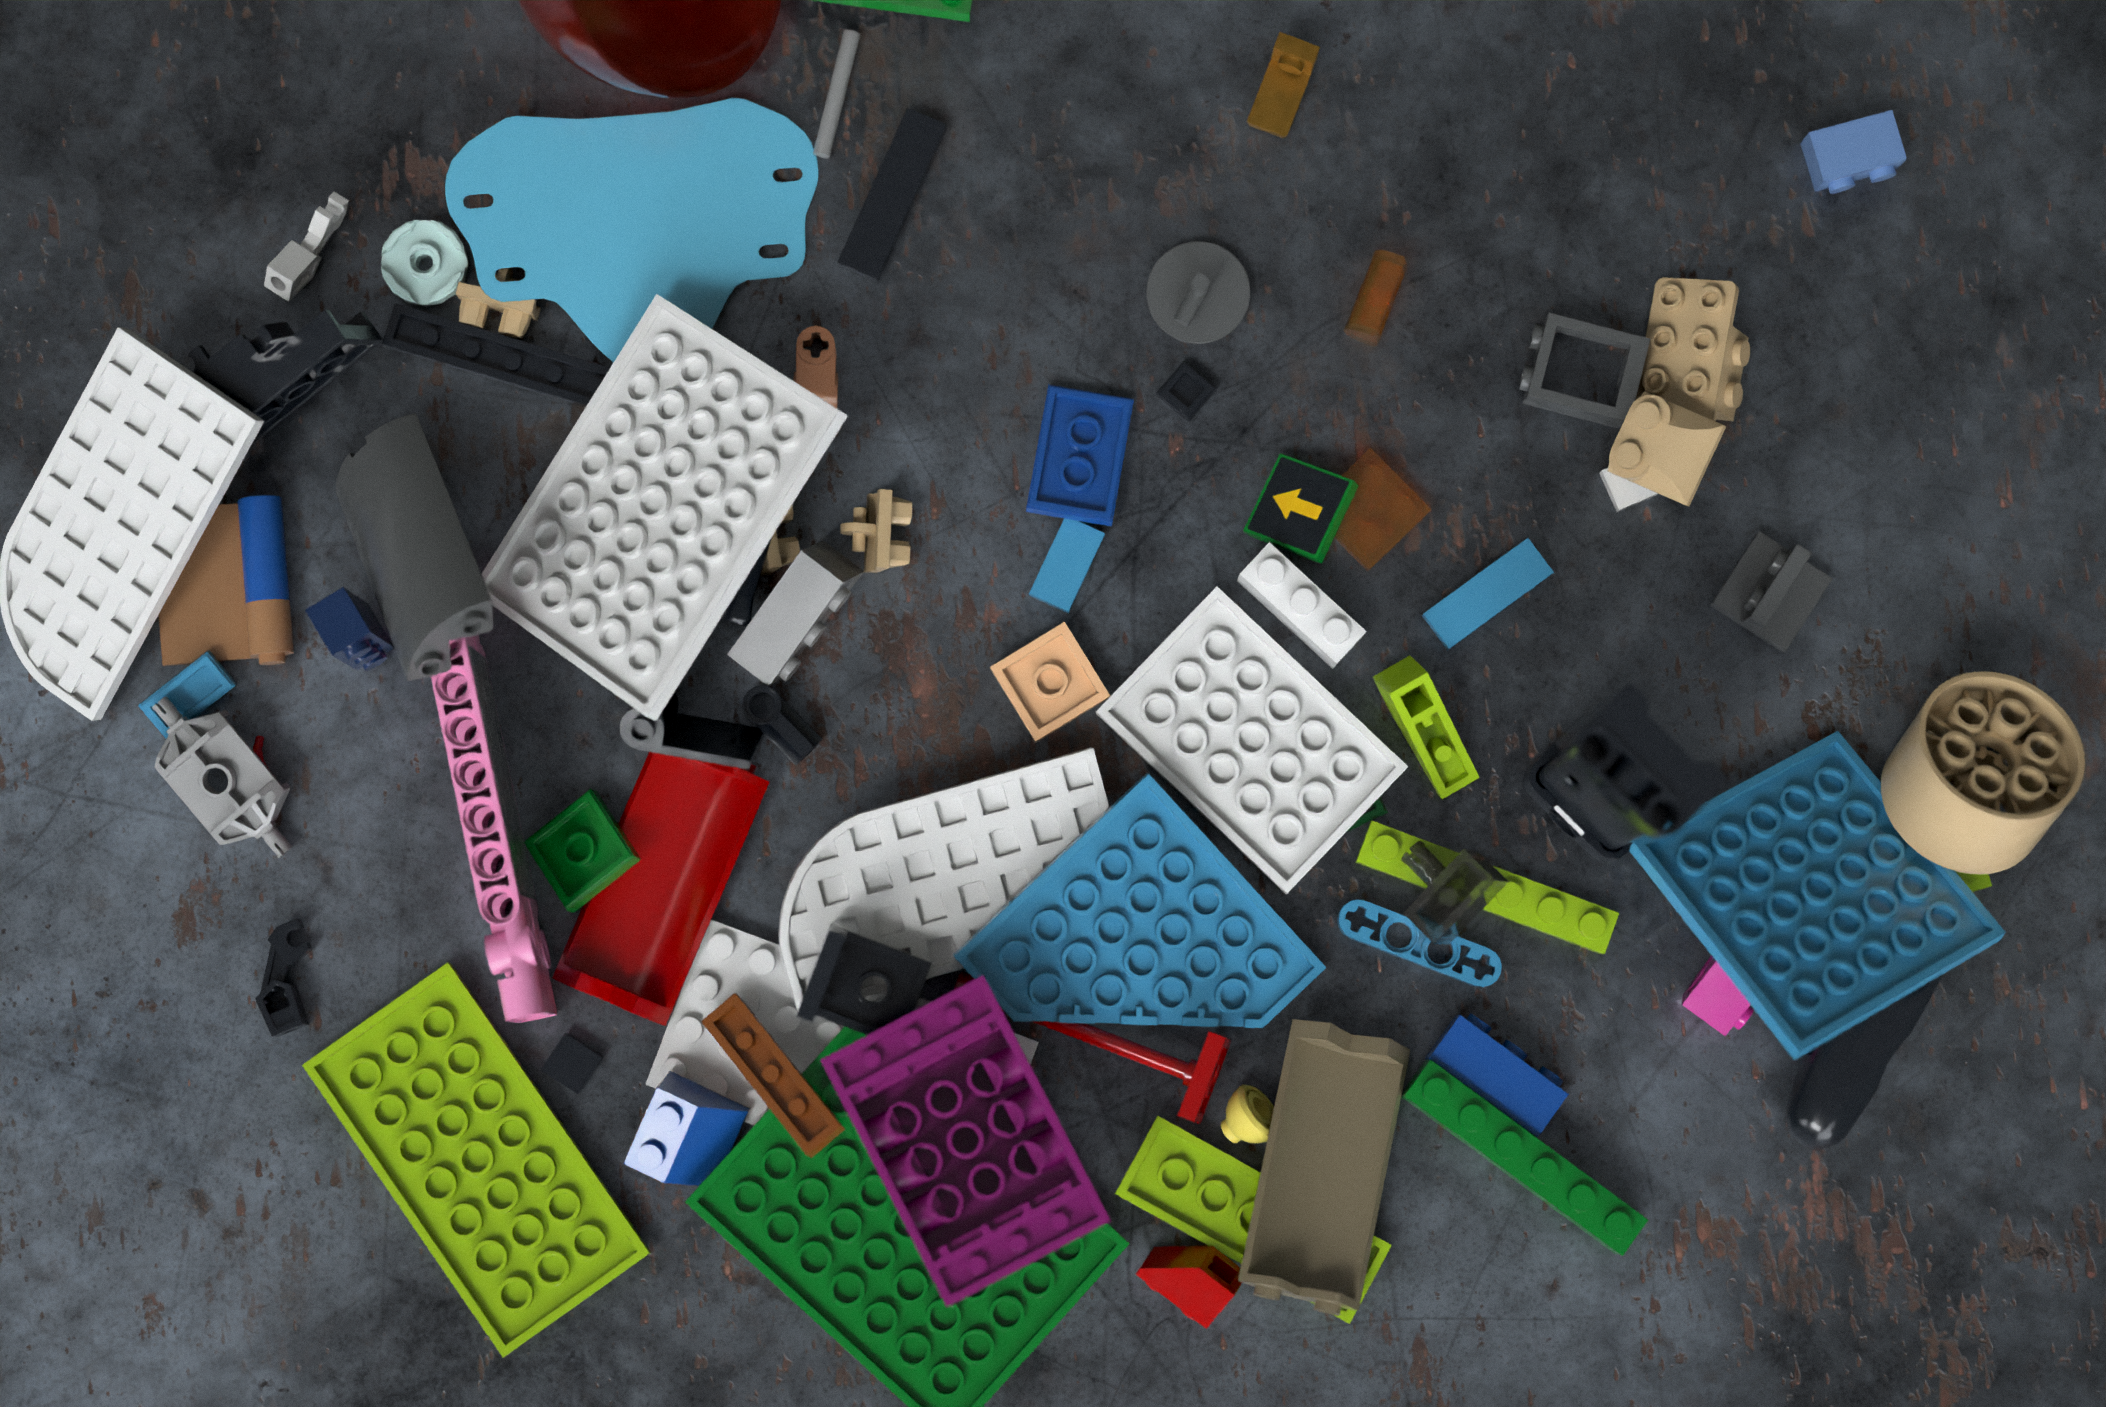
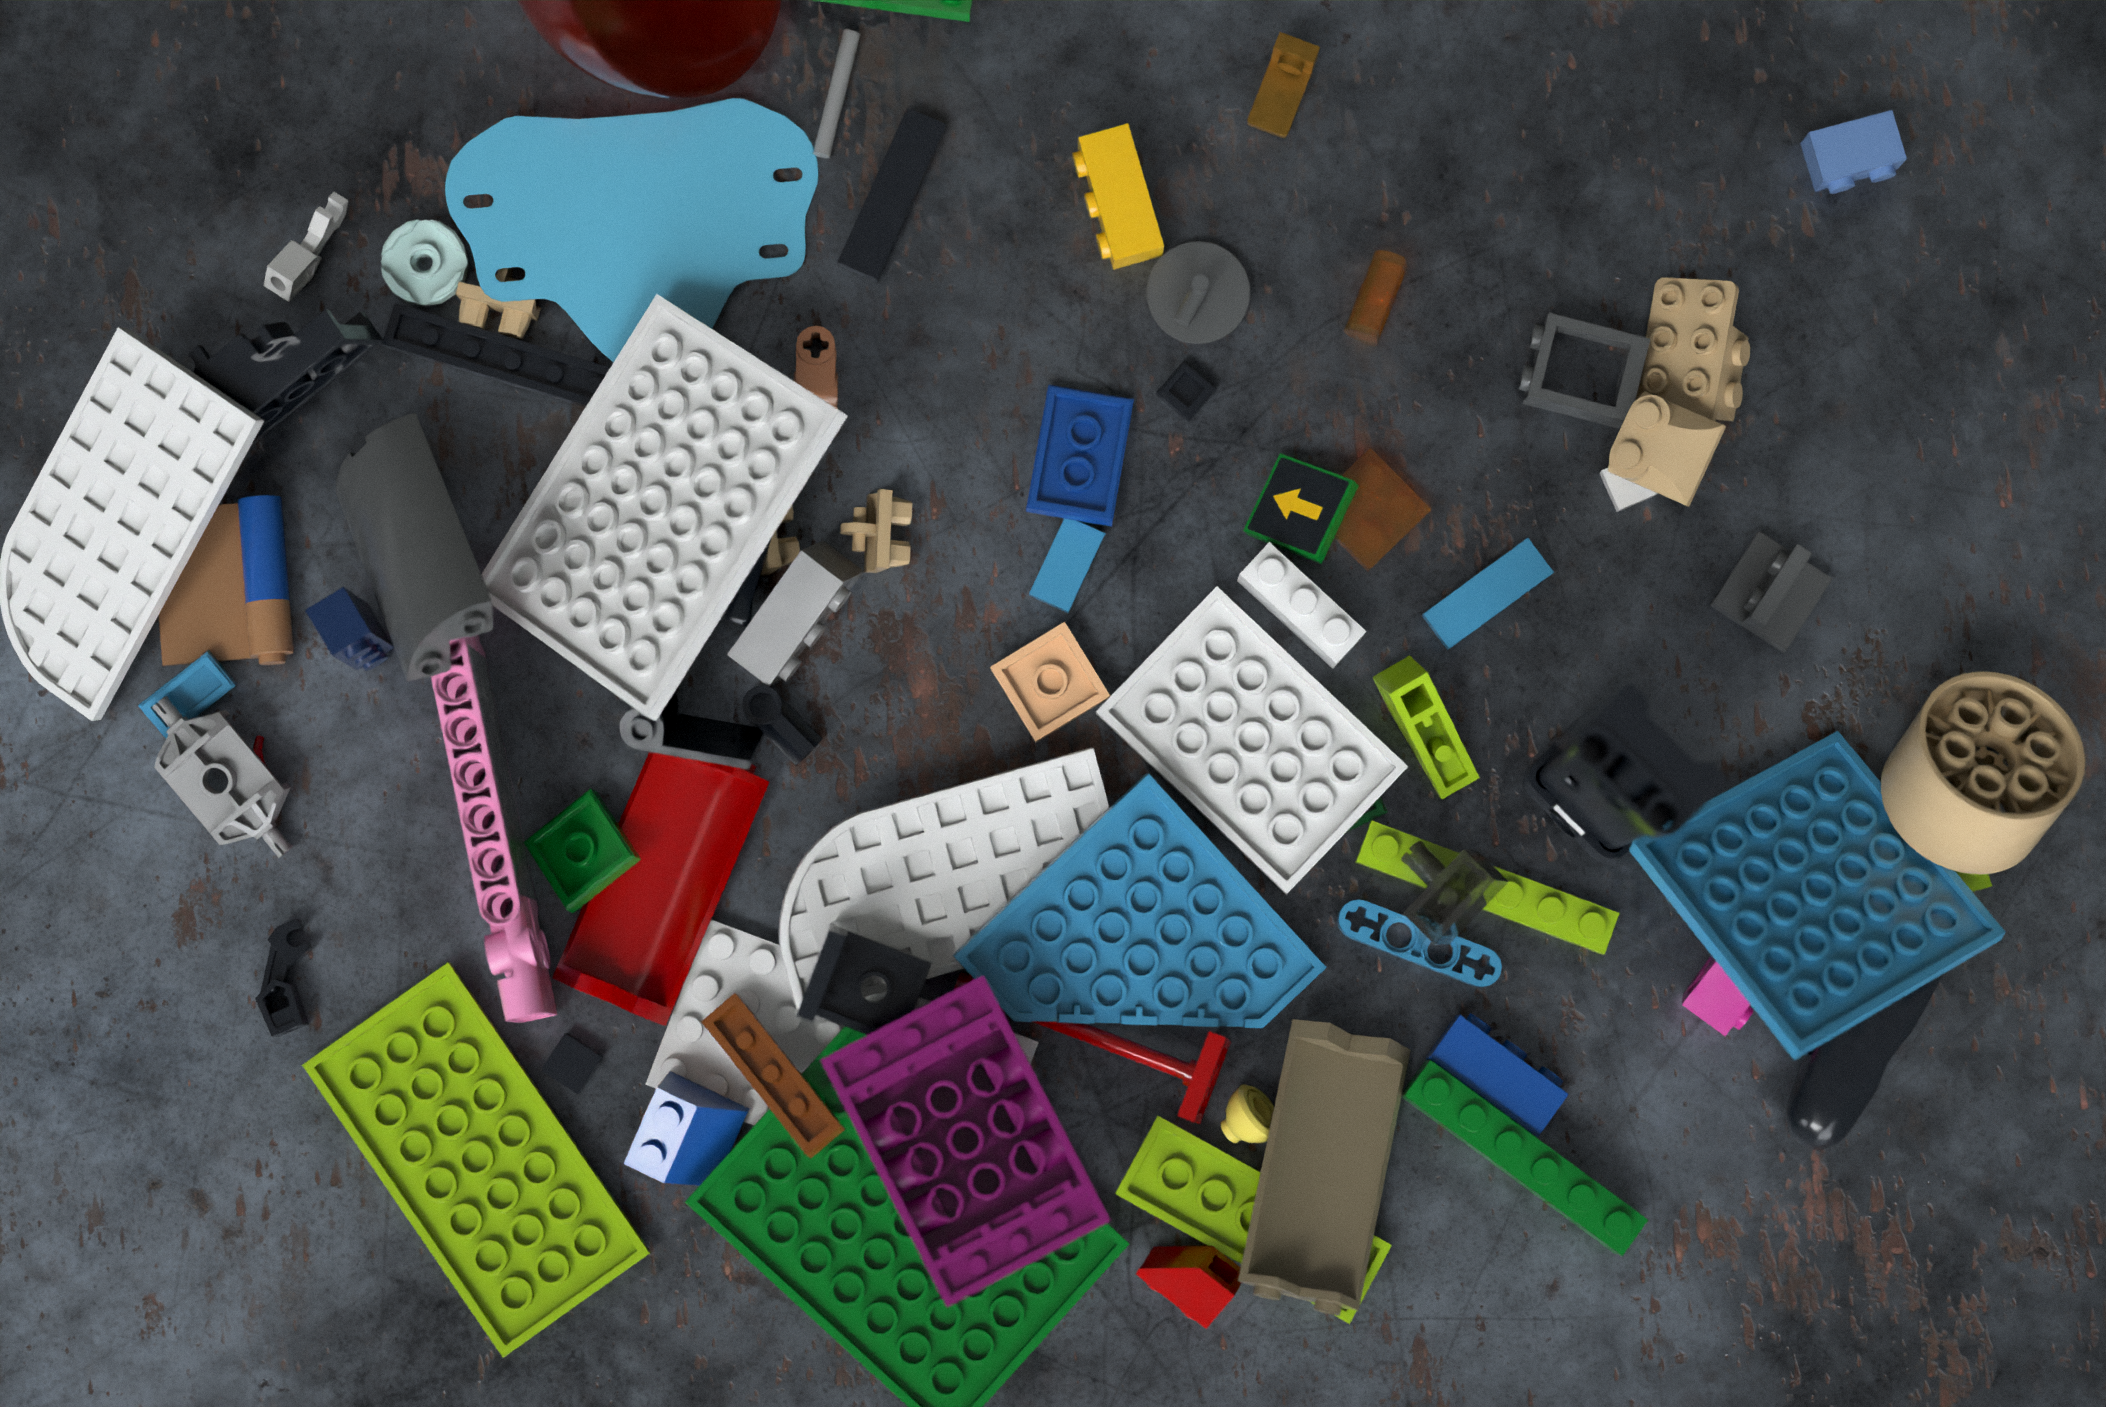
(1118, 197): none -> yellow brick

